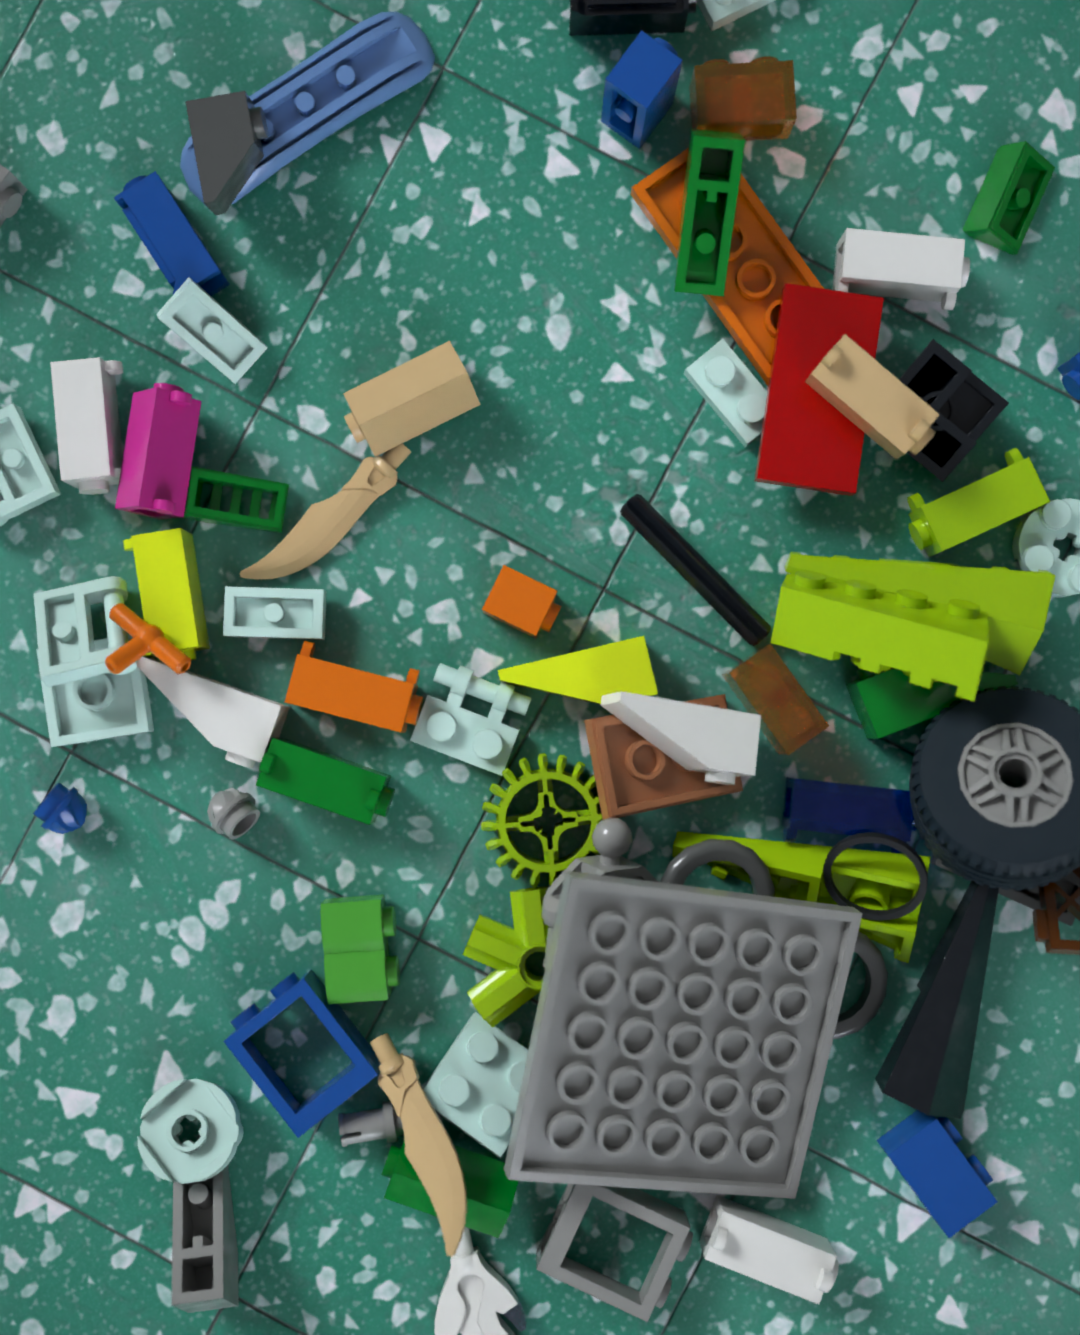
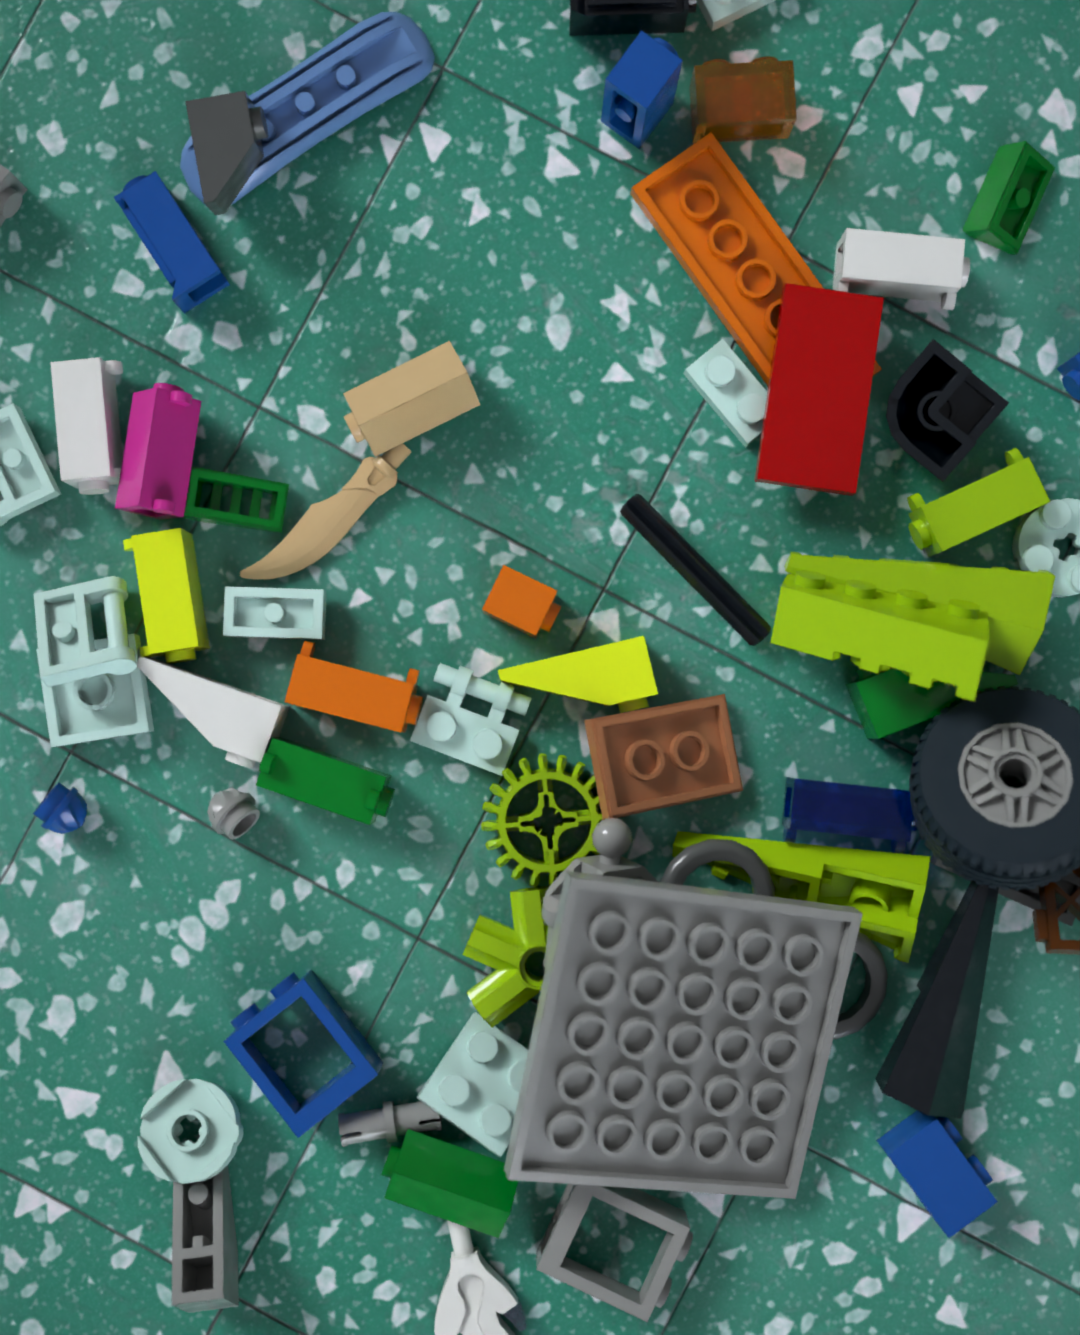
(145, 639): orange piece -> none
(211, 330): light aqua plate -> none
(358, 949): bright green brick -> none
(425, 1140): tan sword -> none
(693, 735): white slope -> none
(708, 211): green slope -> none
(769, 1250): white brick -> none
(772, 691): clear orange brick -> none
(873, 399): tan brick -> none
(880, 838): black piece -> none

